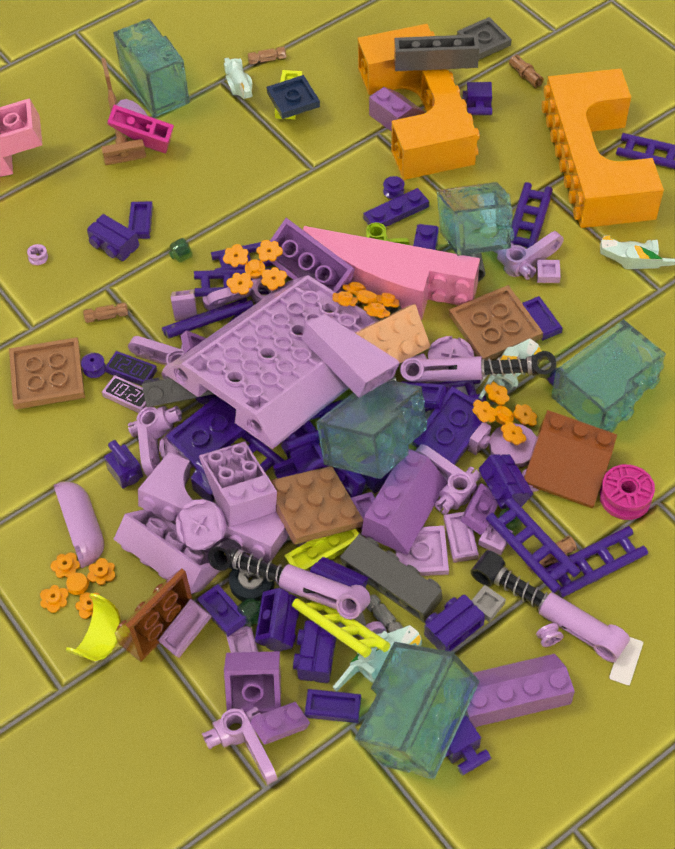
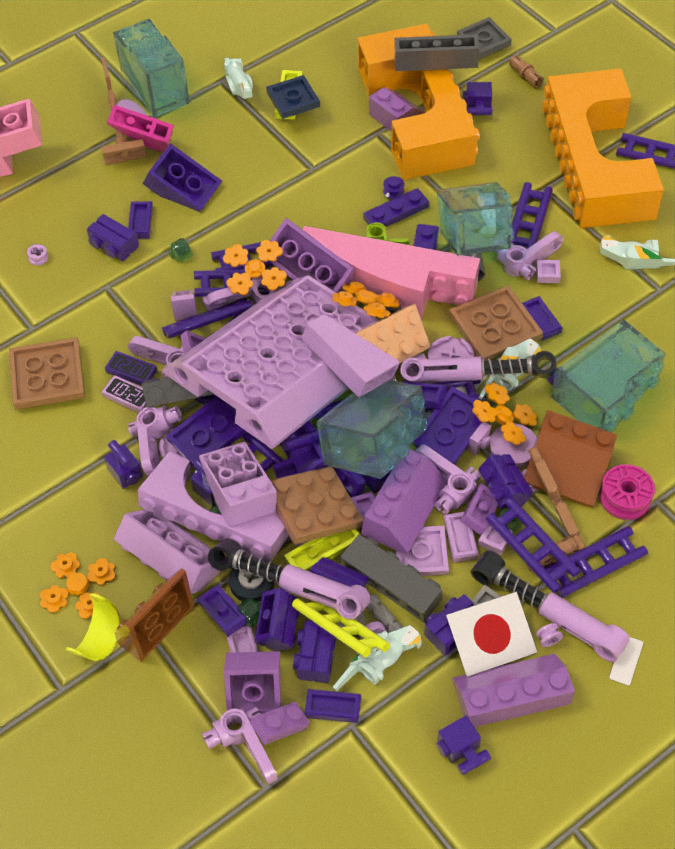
(80, 522): lavender brick -> none
(93, 365): dark purple wheel -> none
(105, 312): medium nougat axle -> none
(181, 179): none -> dark purple slope
(184, 628): lavender tile -> none
(201, 524): lavender tile -> none
(266, 55): medium nougat axle -> none
(416, 708): clear light blue piece -> none
(491, 634): none -> white sticker
(555, 498): none -> medium nougat piece

